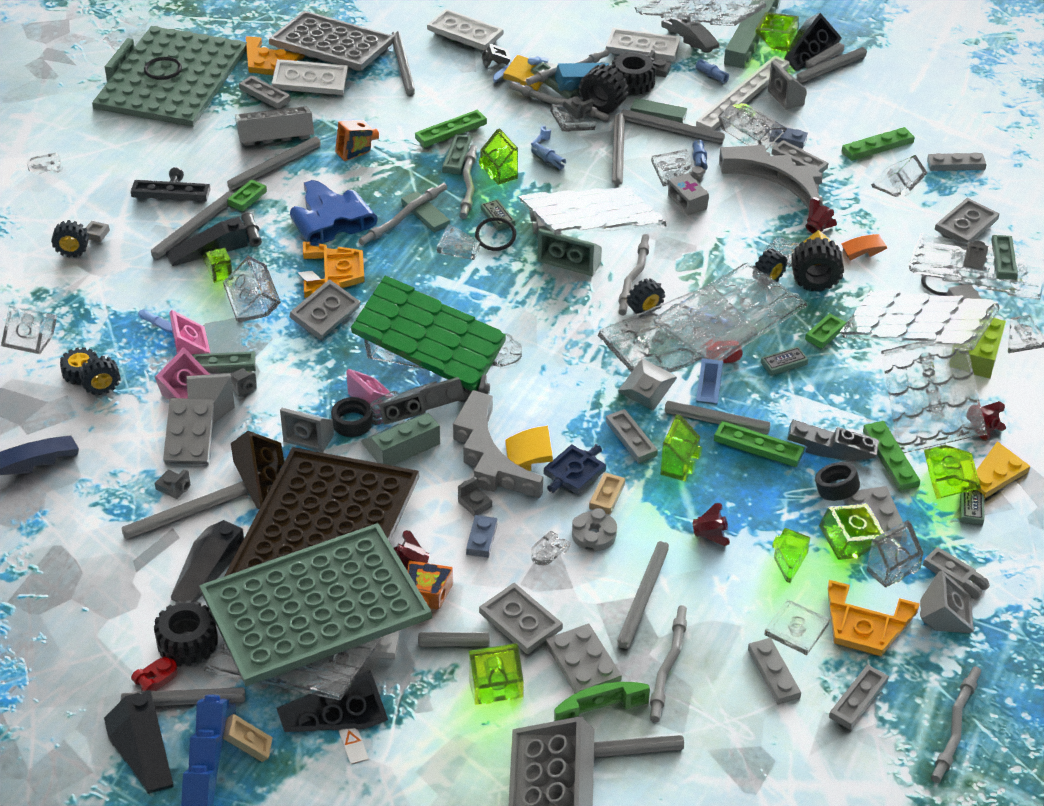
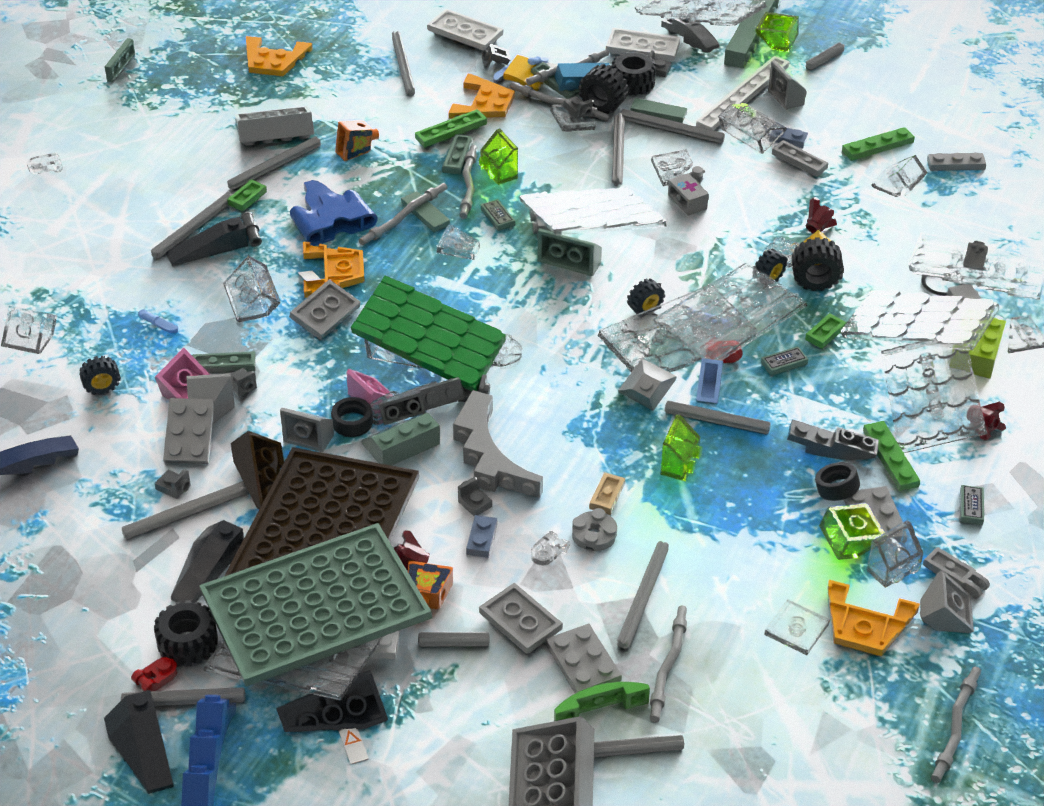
(62, 240): black wheel -> none
(72, 361): black wheel -> none
(97, 230): light grey plate -> none
(162, 59): black tyre -> none
(171, 189): black plate -> none
(177, 100): sand green plate -> none
(188, 334): bright pink slope -> none
(218, 264): clear neon green slope -> none
(247, 738): tan plate -> none
(264, 92): light grey plate -> none
(310, 77): white plate -> none
(331, 40): light grey plate -> none
(490, 100): none -> light orange wing
(496, 219): black tyre -> none
(496, 674): clear neon green slope -> none
(530, 447): yellow slope -> none
(544, 135): light blue hand -> none
(548, 155): medium blue pin -> none
(574, 469): dark blue plate -> none
(631, 436): light grey plate -> none
(643, 251): light grey bar -> none
(700, 154): medium blue pin -> none
(712, 71): medium blue pin -> none
(712, 525): dark red rock -> none
(759, 444): bright green plate -> none
(774, 671): light grey plate -> none
(779, 169): light grey arch -> none
(790, 552): clear neon green slope -> none
(811, 39): black wedge -> none
(831, 65): light grey axle -> none
(858, 697): light grey plate -> none
(868, 244): orange slope -> none
(951, 470): clear neon green slope -> none
(967, 221): light grey plate -> none
(1000, 469): yellow wing -> none
(1004, 257): sand green tile -> none

